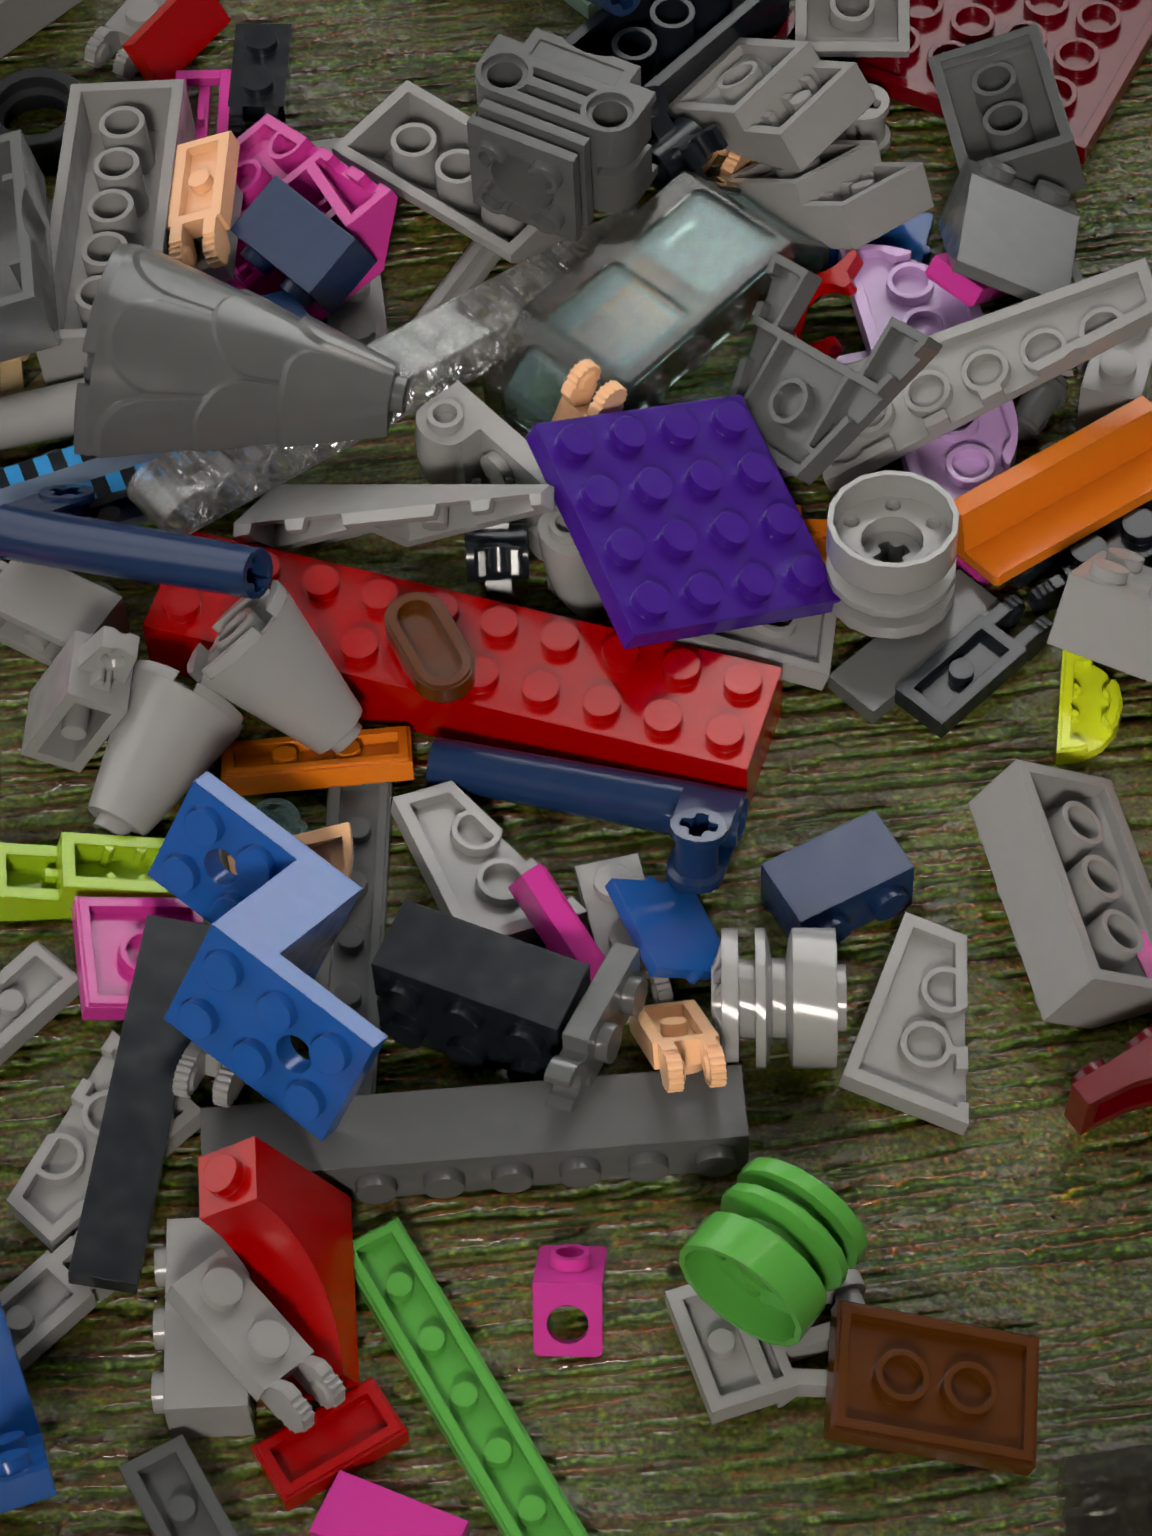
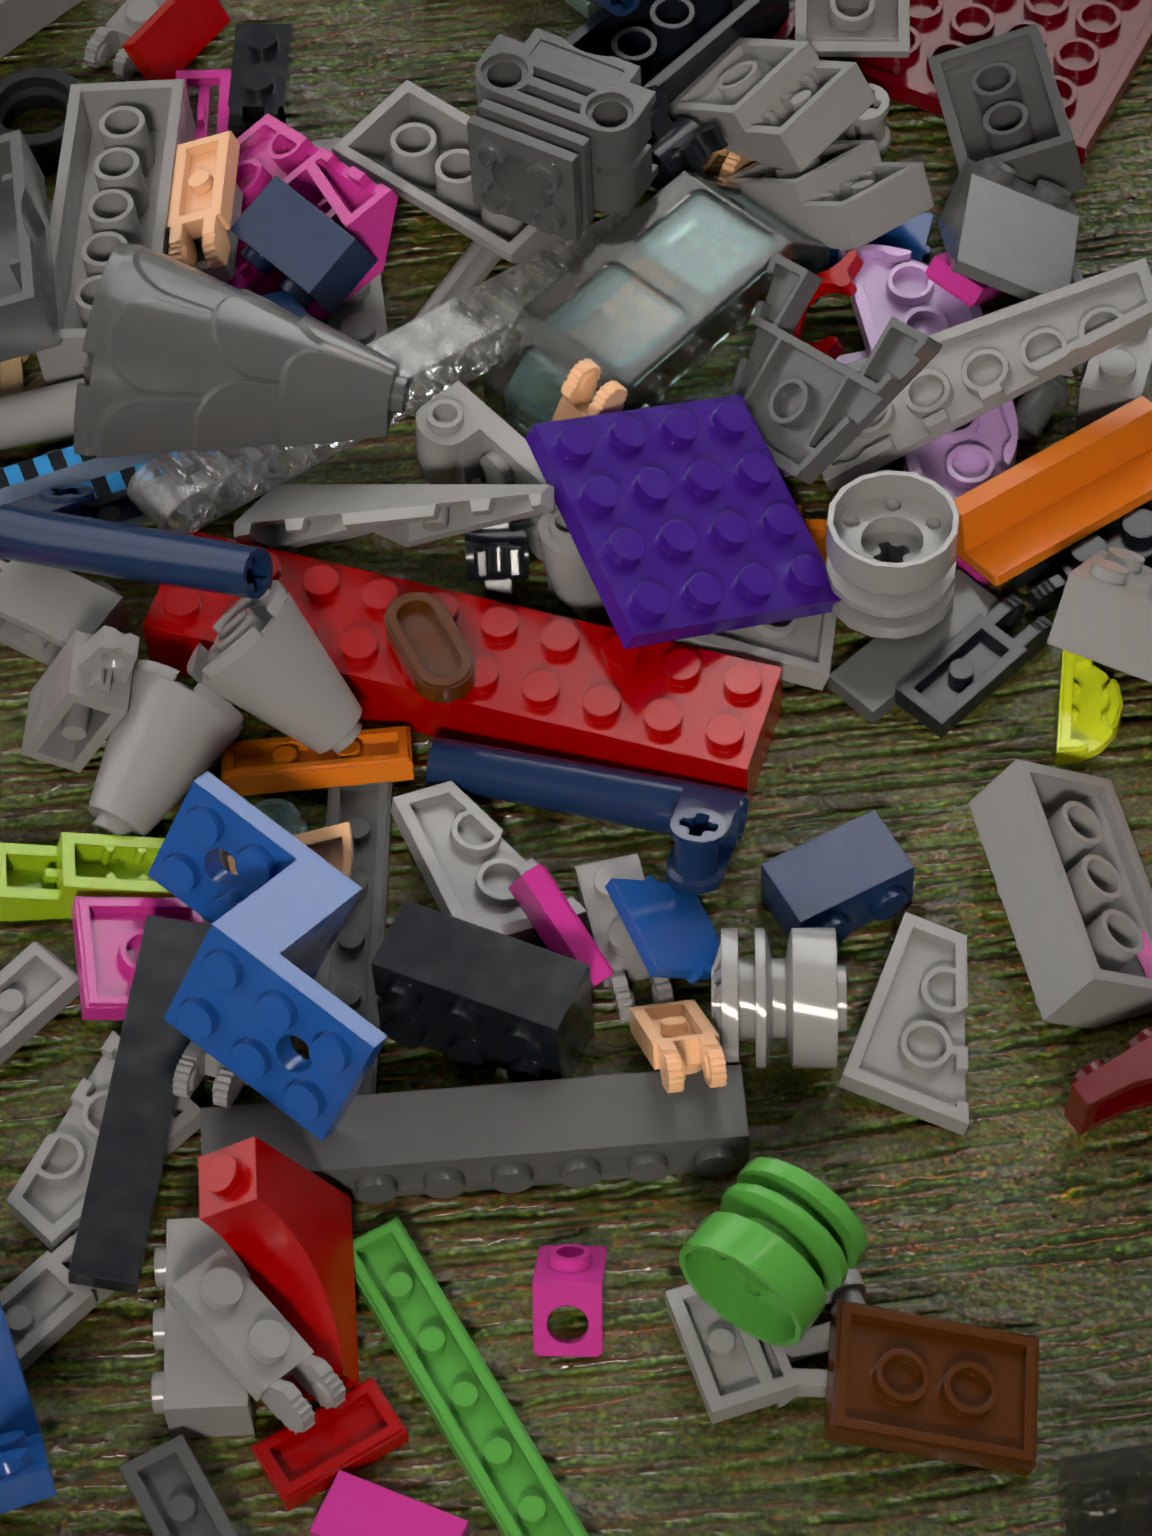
(597, 1026): dark grey plate -> none

